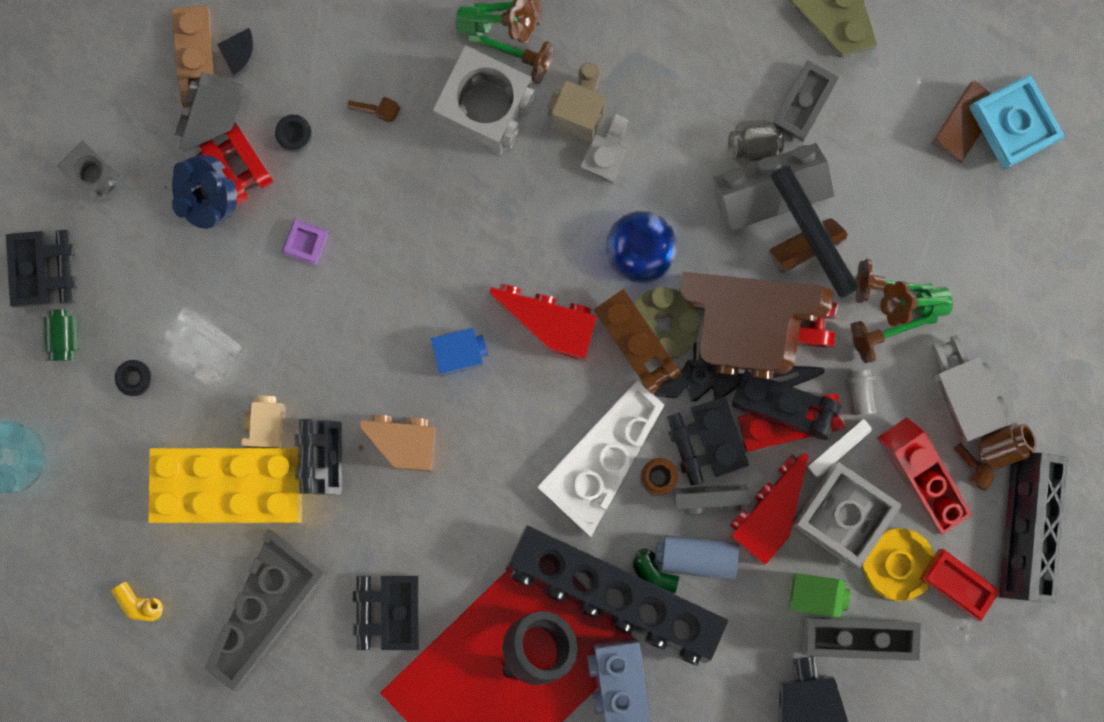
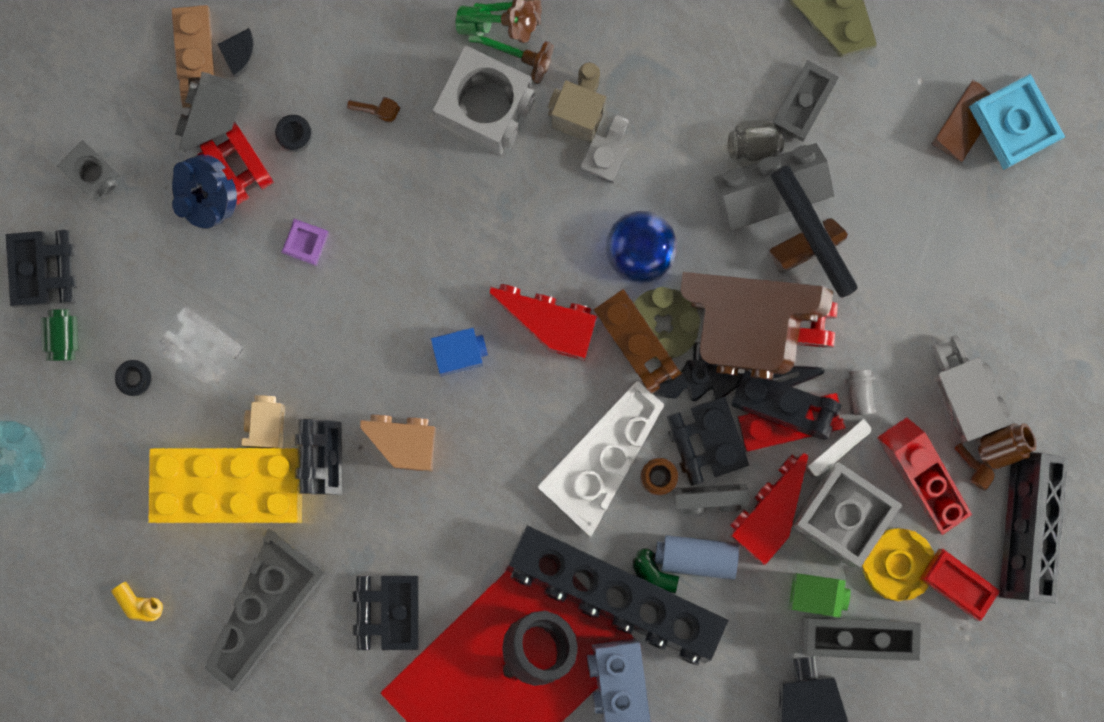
(897, 306): reddish brown plant -> none

